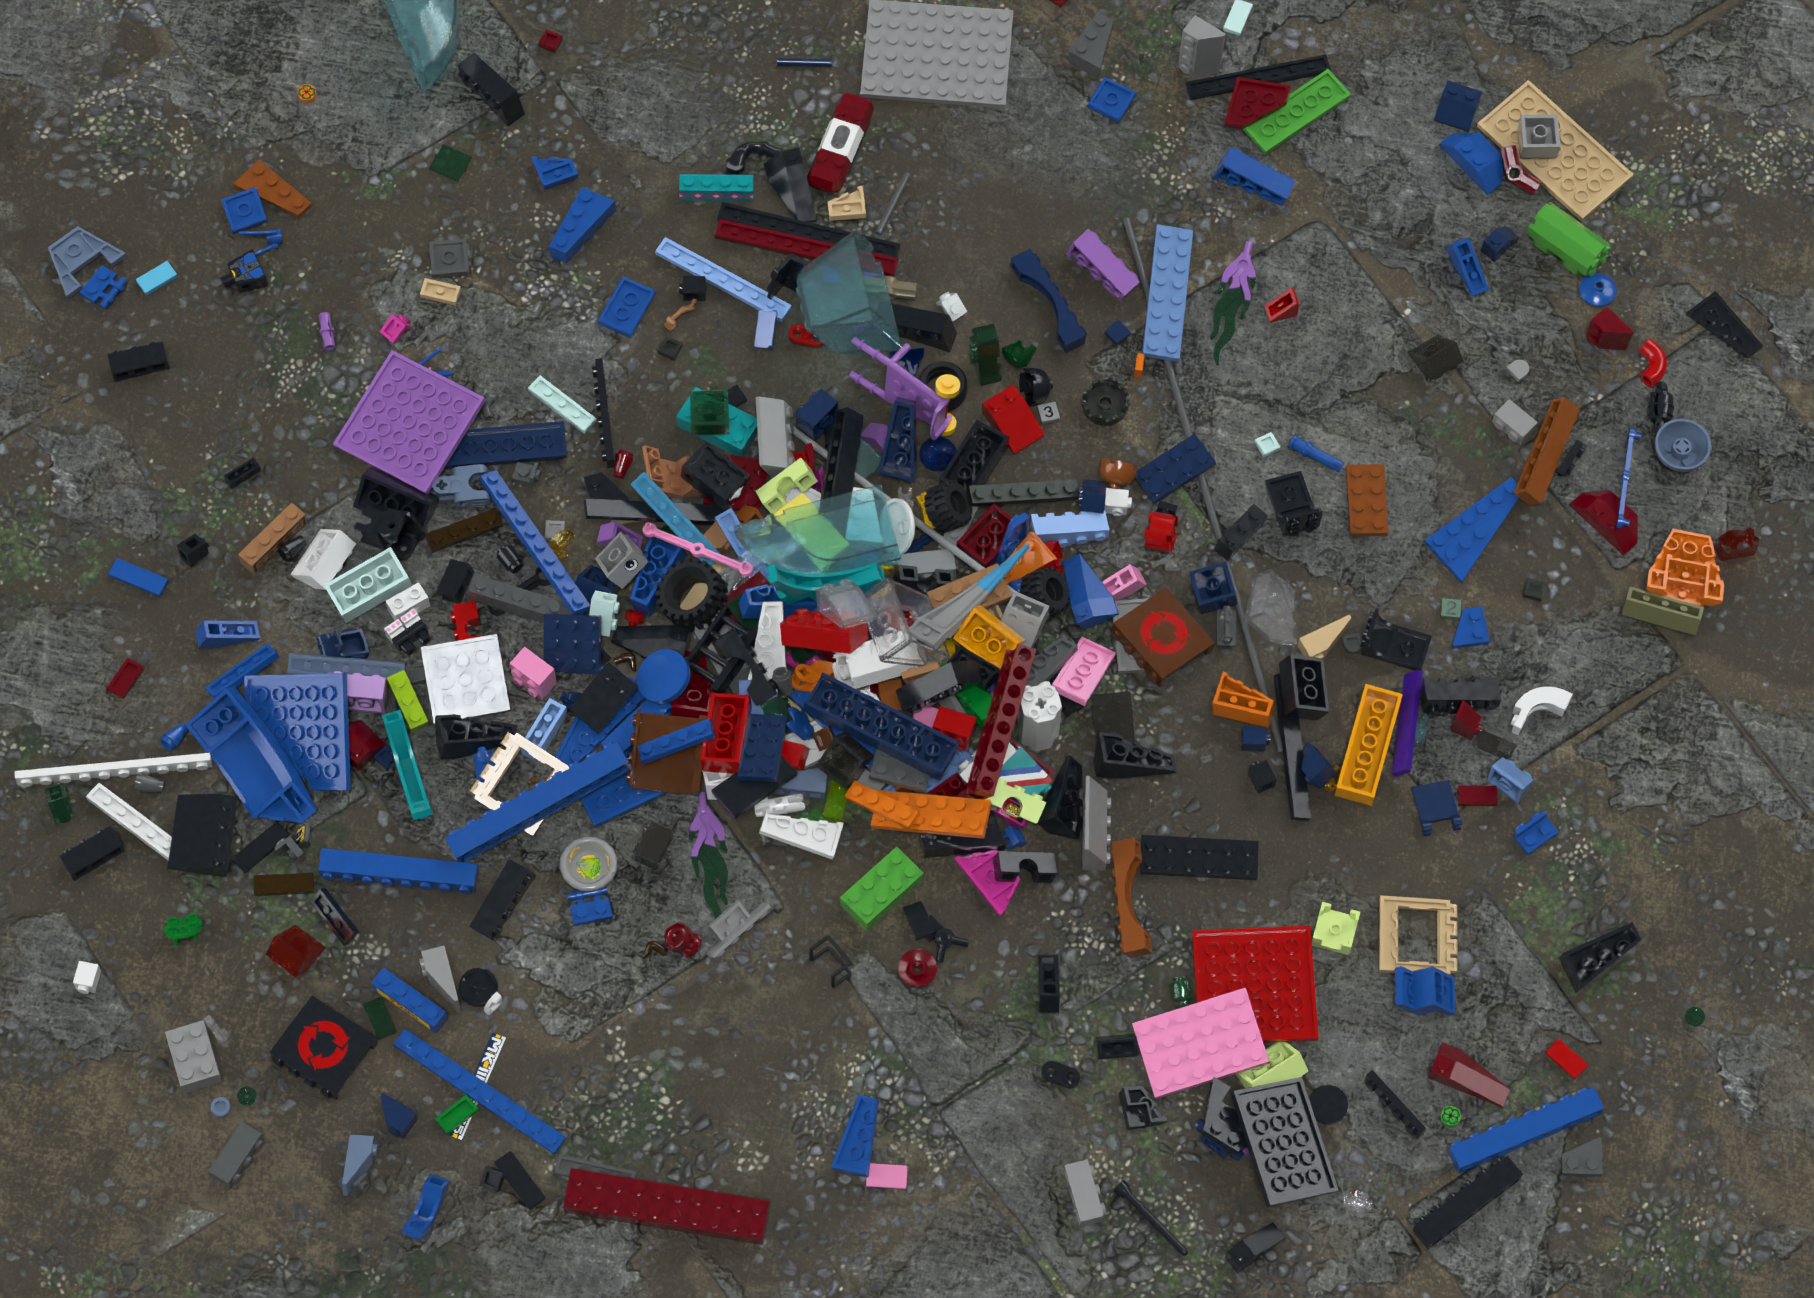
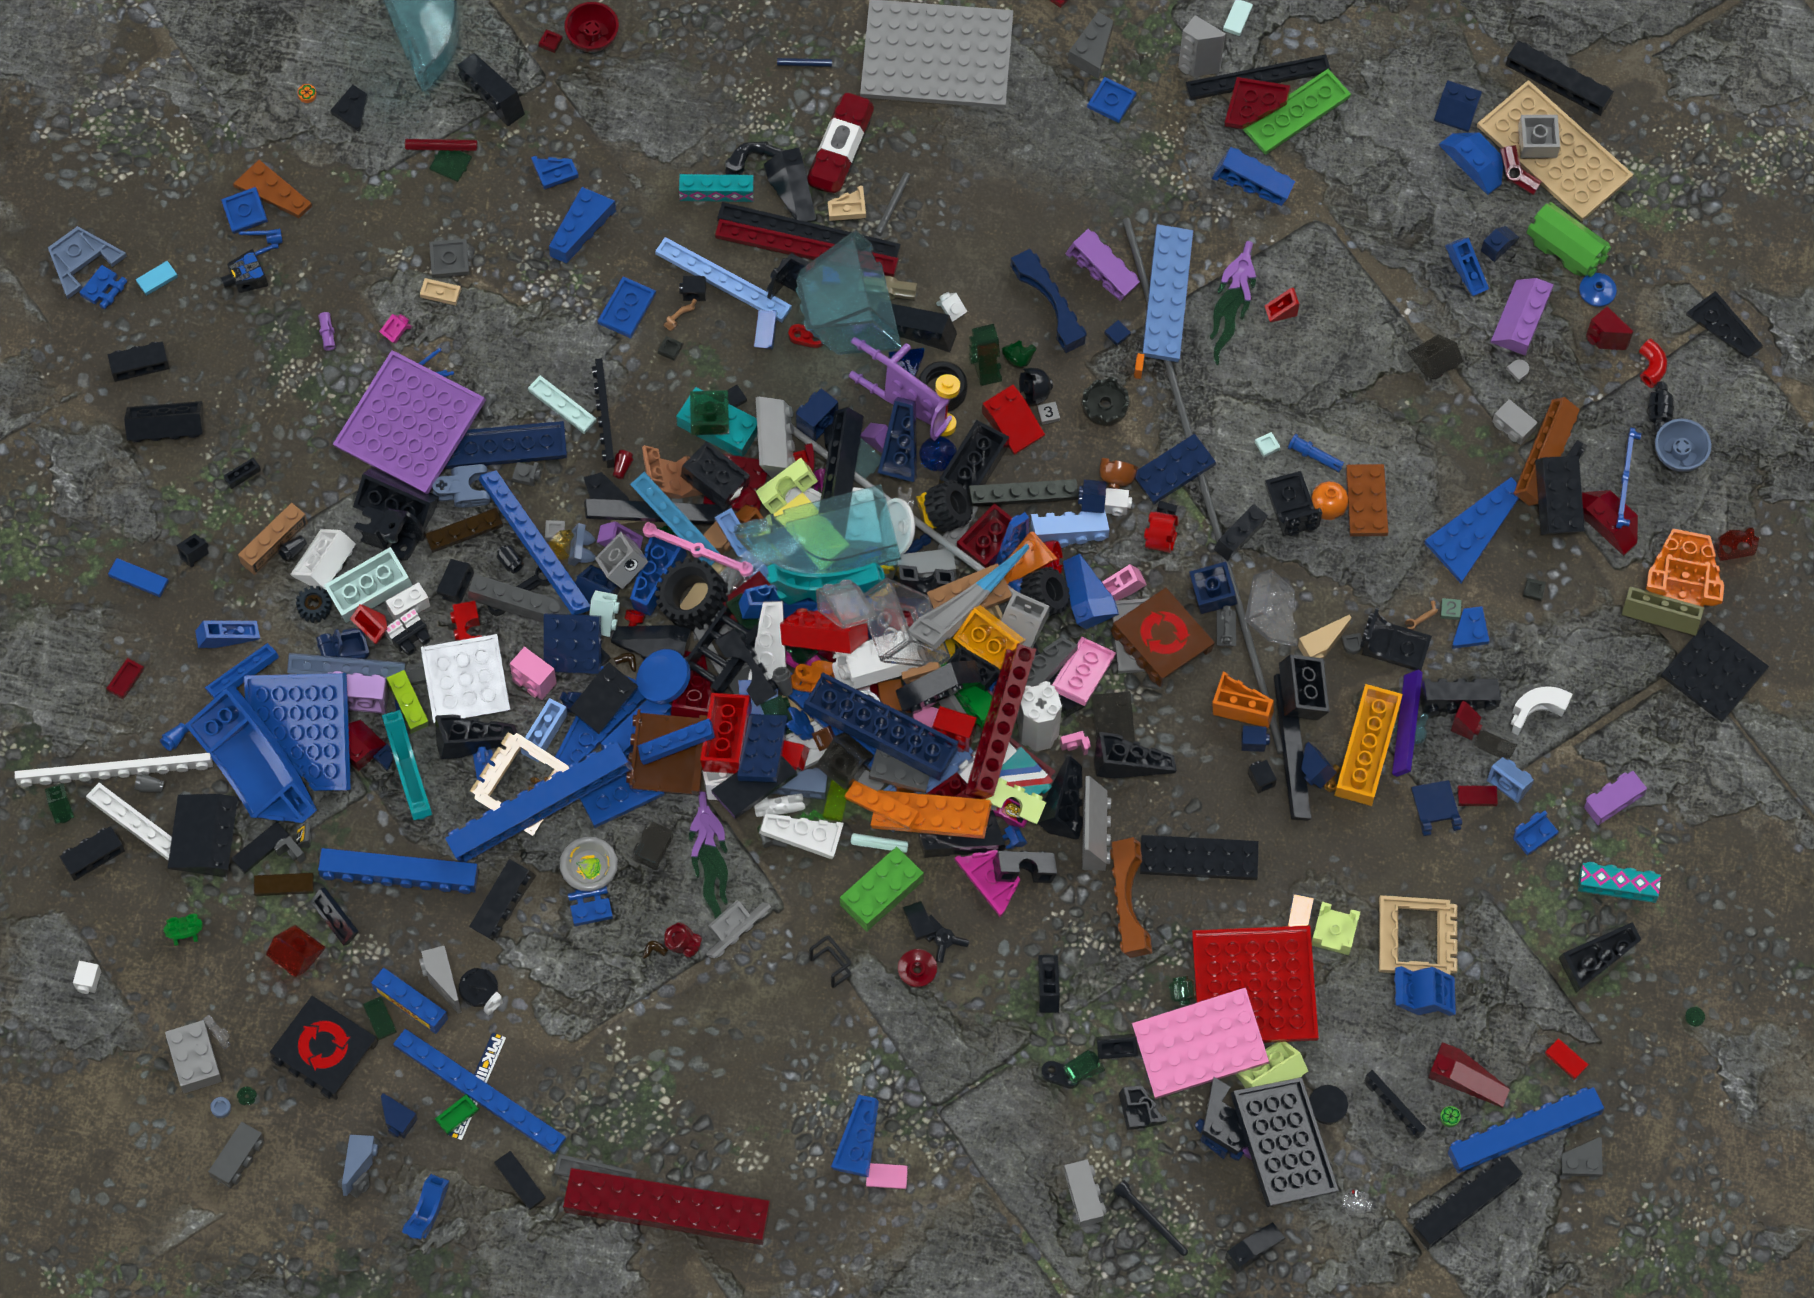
(164, 421): none -> black slope
(310, 612): none -> black bush
(351, 107): none -> black wing
(370, 622): none -> red slope
(440, 144): none -> dark red axle
(492, 1178): black plate -> none
(577, 552): none -> sand blue tile
(591, 26): none -> dark red piece
(878, 842): none -> light aqua axle
(1074, 740): none -> bright pink bracket
(1083, 1066): none -> clear green slope
(1300, 911): none -> plate
(1331, 499): none -> orange cylinder
(1414, 623): none -> medium nougat piece
(1522, 314): none -> medium lavender slope
(1559, 78): none -> black brick
(1559, 495): none -> black brick
(1615, 797): none -> medium lavender brick
(1619, 882): none -> teal brick
(1714, 671): none -> black plate

